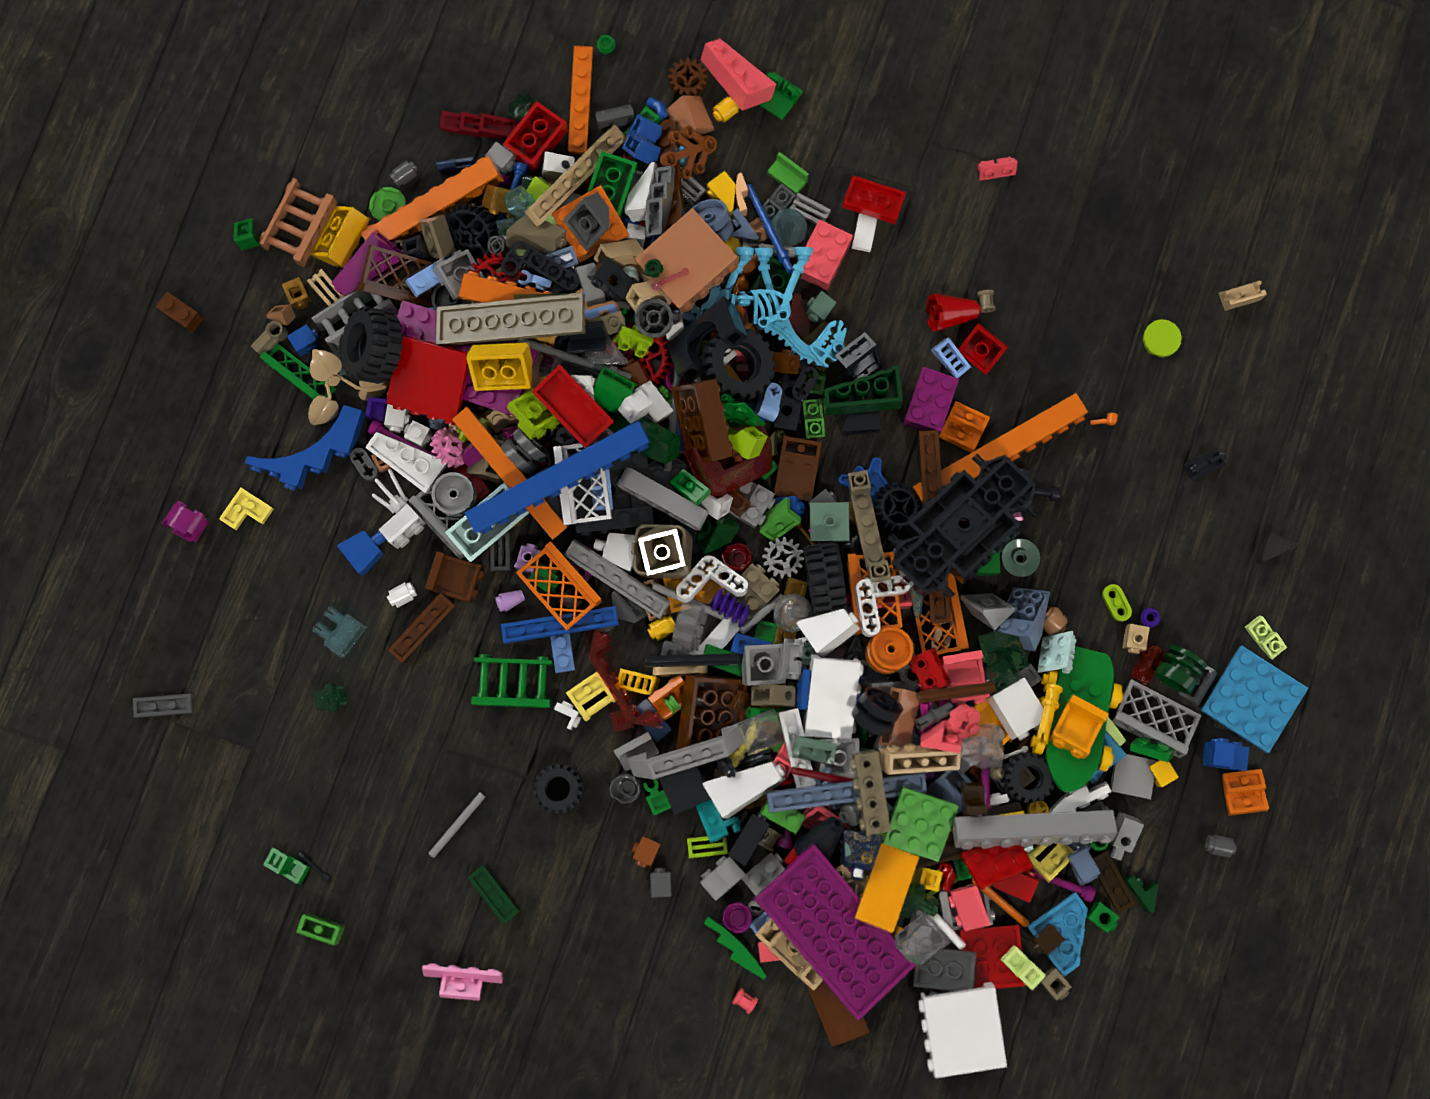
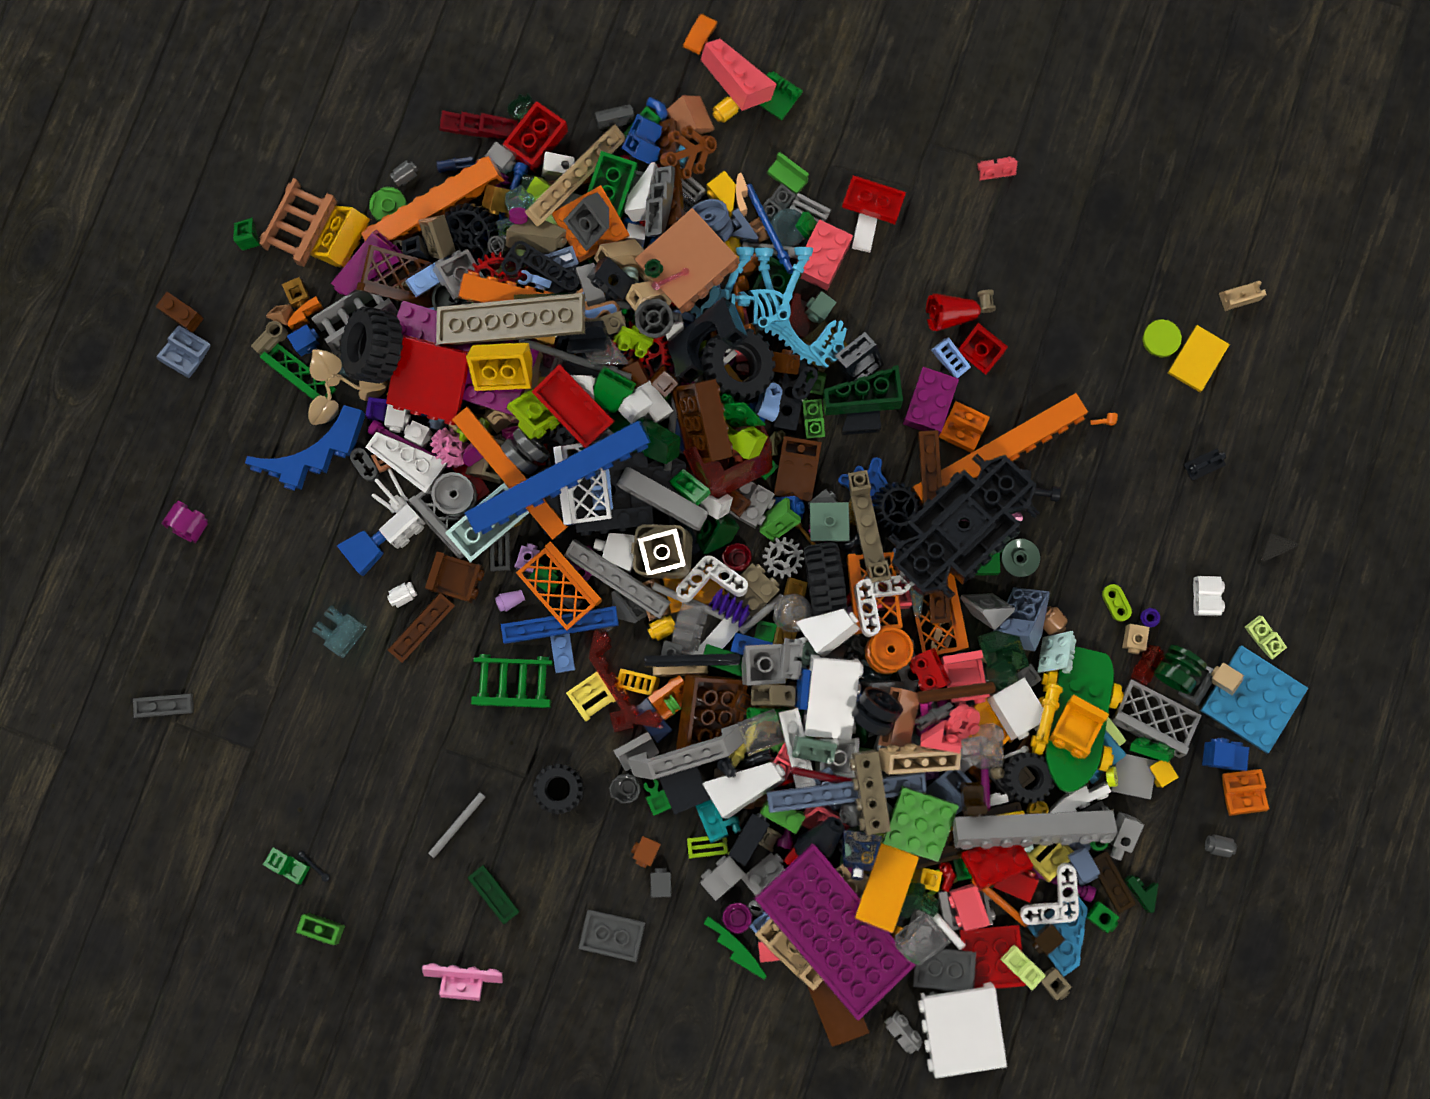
(183, 351): none -> sand blue slope
(243, 505): light yellow plate -> none
(300, 318): none -> orange slope
(317, 278): tan tile -> none
(330, 698): clear green brick -> none
(518, 215): none -> magenta tile
(567, 709): white bracket -> none
(580, 100): orange plate -> none
(606, 44): green plate -> none
(612, 935): none -> dark grey tile
(663, 381): none -> reddish brown brick
(679, 75): reddish brown gear -> none
(699, 34): none -> orange slope
(745, 1001): coral bush -> none
(806, 225): none -> green plate
(899, 1025): none -> light grey hinge
(1059, 907): none -> white beam
(1111, 776): none -> neon yellow tile
(1198, 358): none -> yellow tile
(1208, 596): none -> white brick
(1227, 678): none -> tan brick

